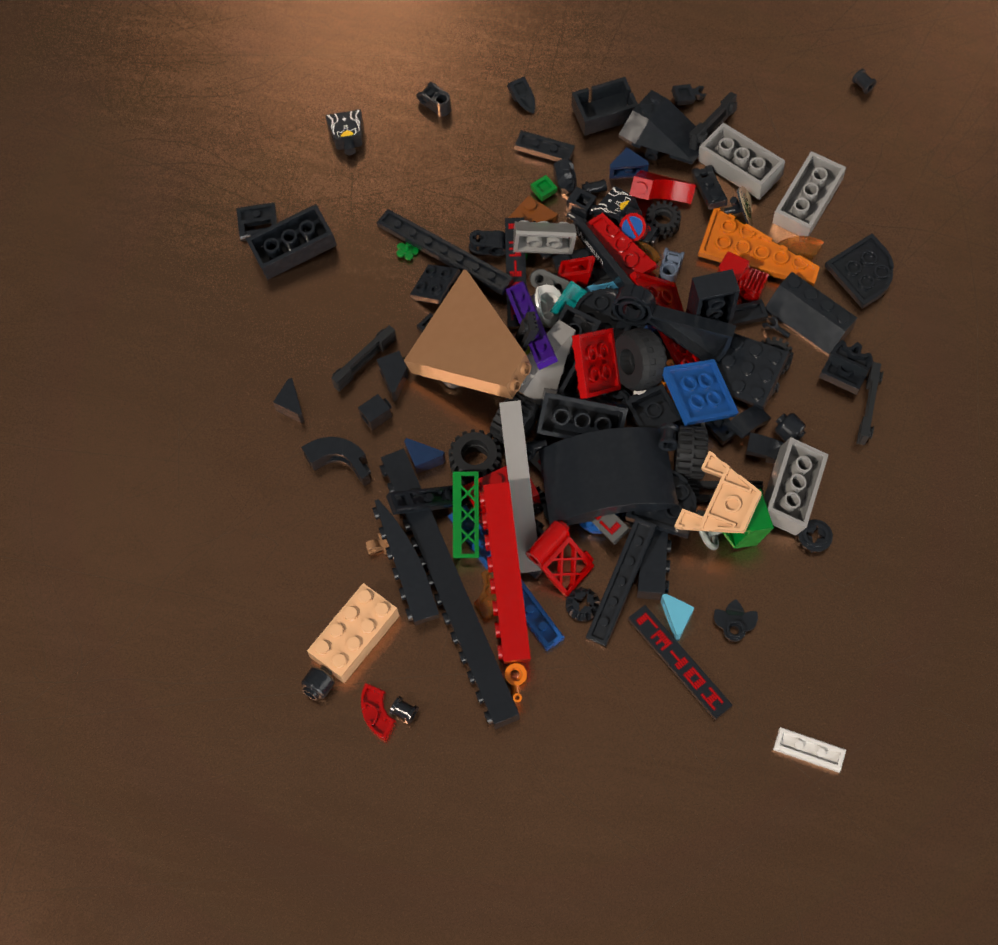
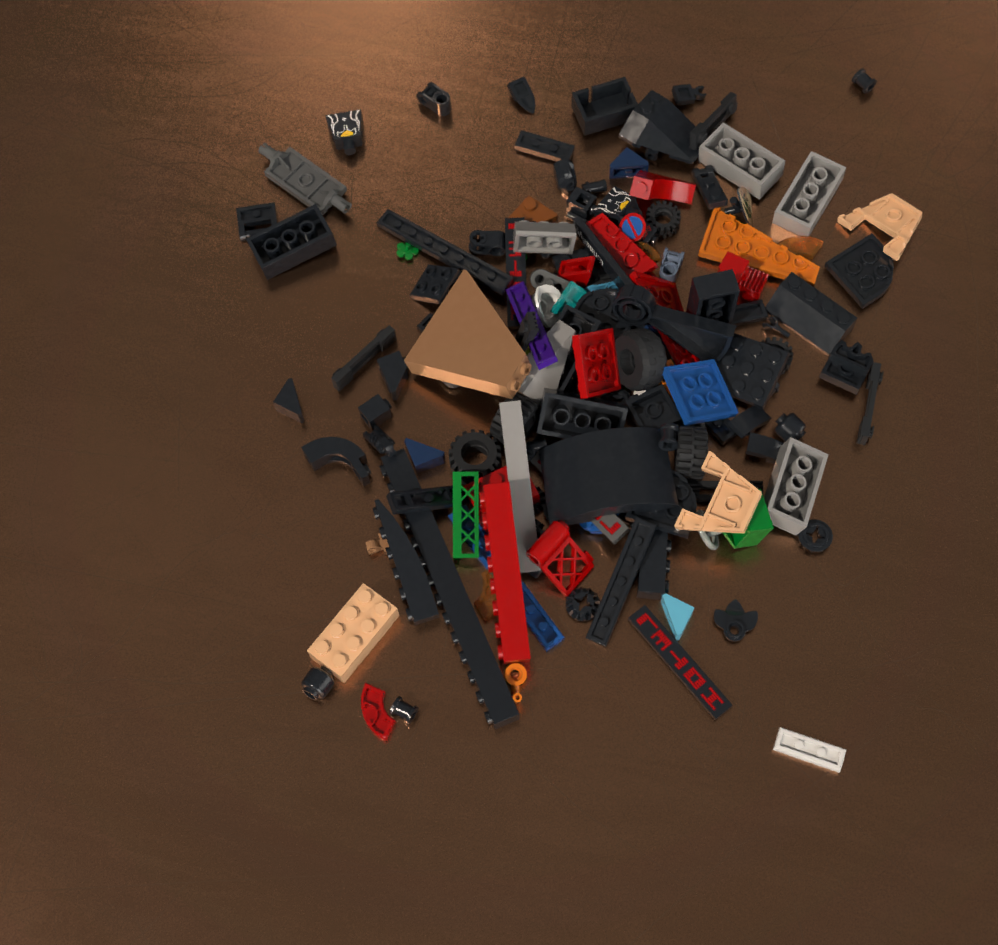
(304, 179): none -> dark grey plate
(380, 441): none -> black hinge
(544, 188): green plate -> none
(891, 216): none -> light nougat wing

